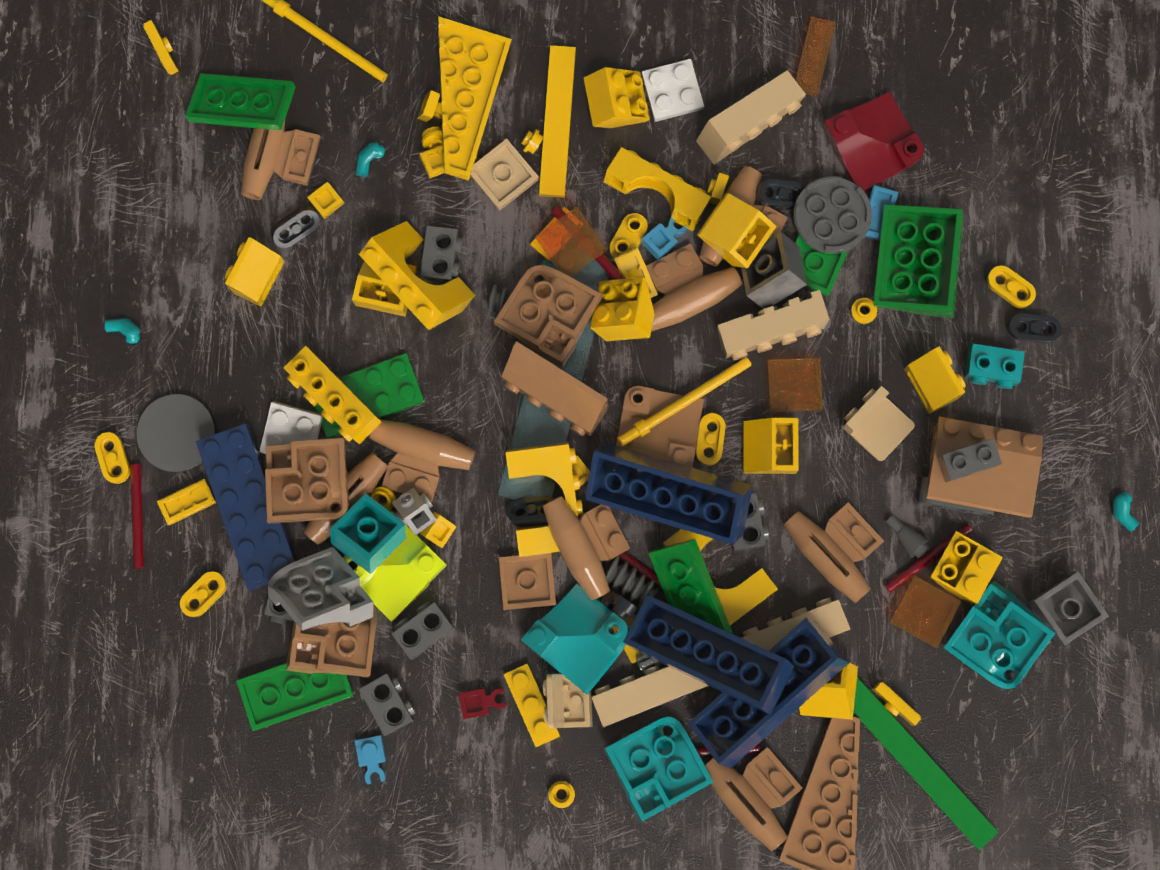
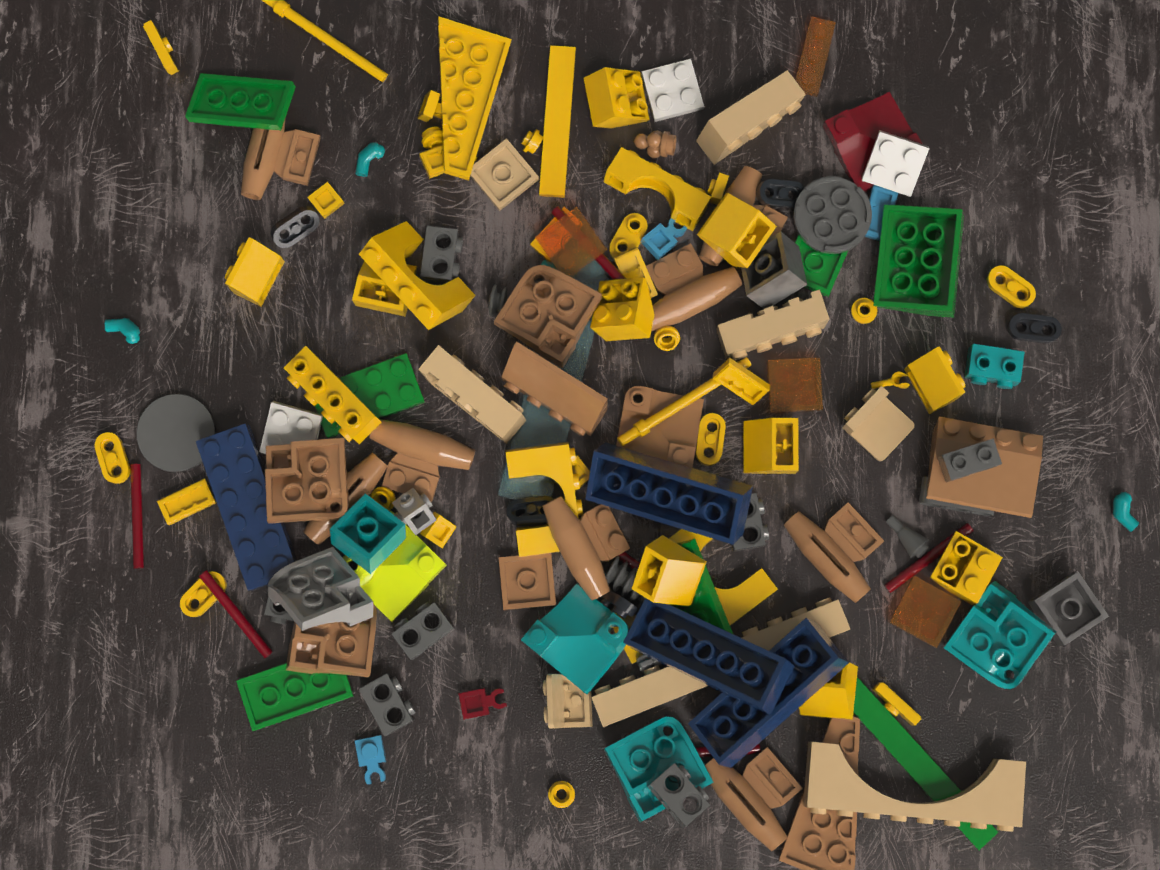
(235, 613): none -> dark red bar
(472, 394): none -> tan wedge
(530, 704): yellow plate -> none
(657, 143): none -> medium nougat piece
(666, 343): none -> yellow plate
(668, 573): none -> yellow slope
(674, 799): none -> dark grey brick
(741, 381): none -> yellow plate
(894, 380): none -> yellow hand
(895, 163): none -> white plate
(991, 799): none -> tan arch

